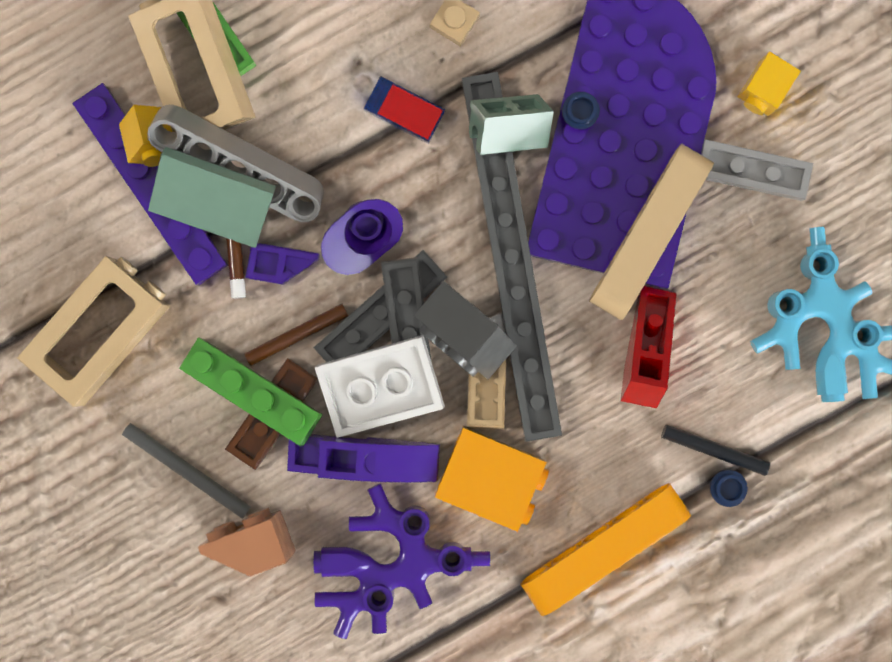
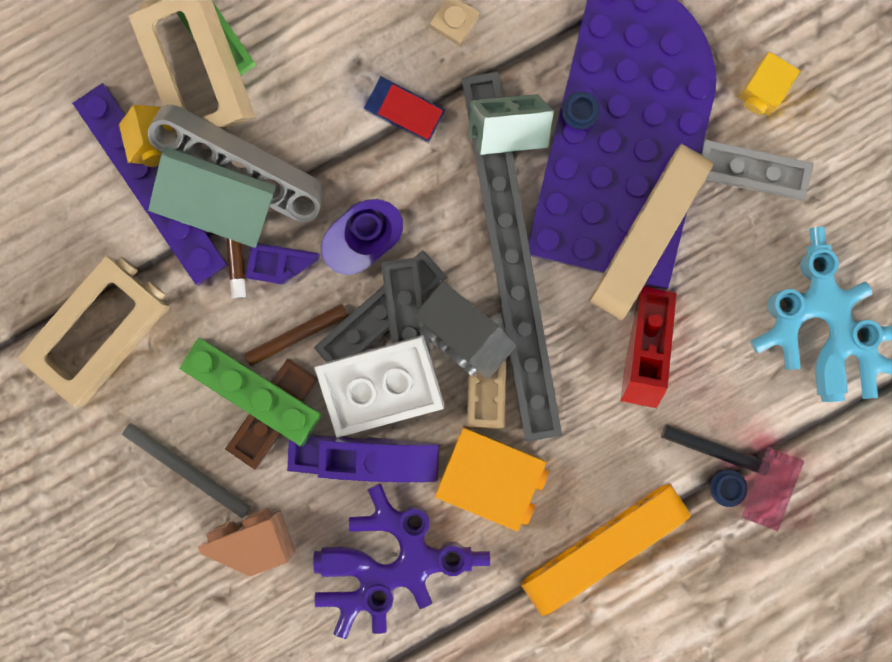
(772, 489): none -> clear pink hinge

